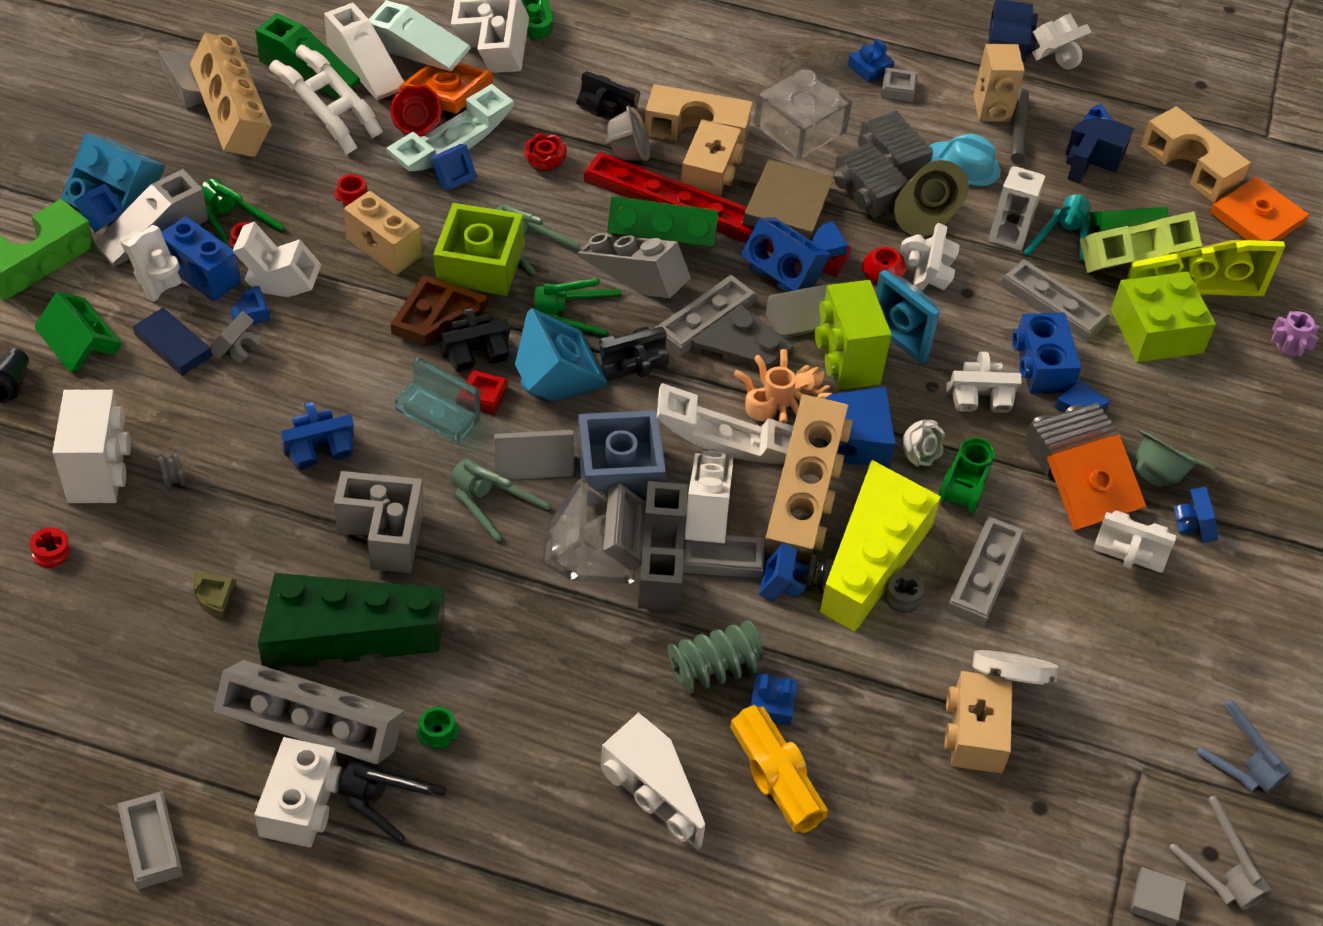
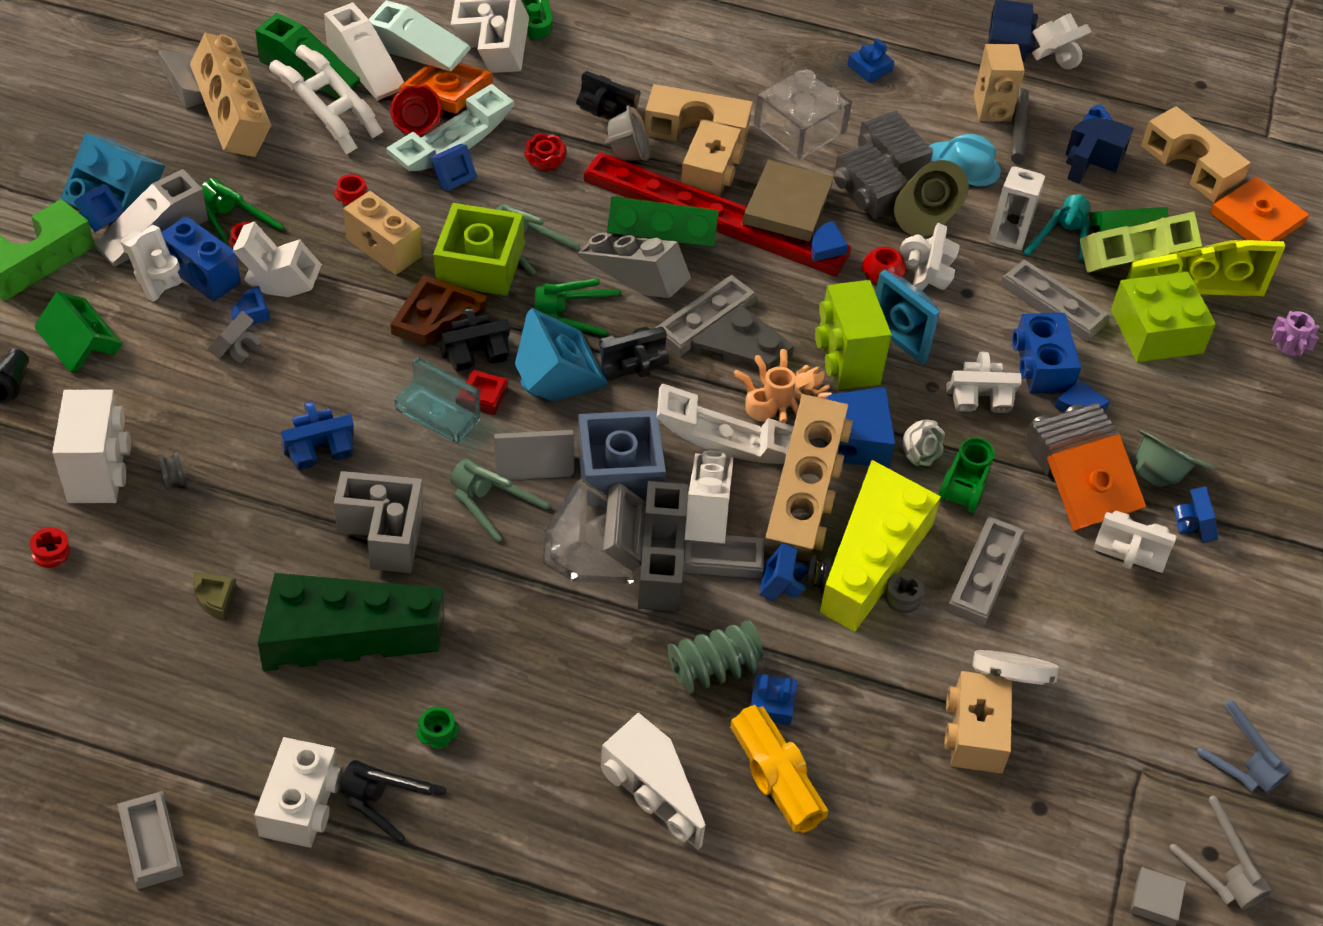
(172, 341): dark blue tile -> none
(308, 711): light grey brick -> none
(788, 247): blue brick -> none
(796, 311): light grey slope -> none
(899, 84): light grey tile -> none

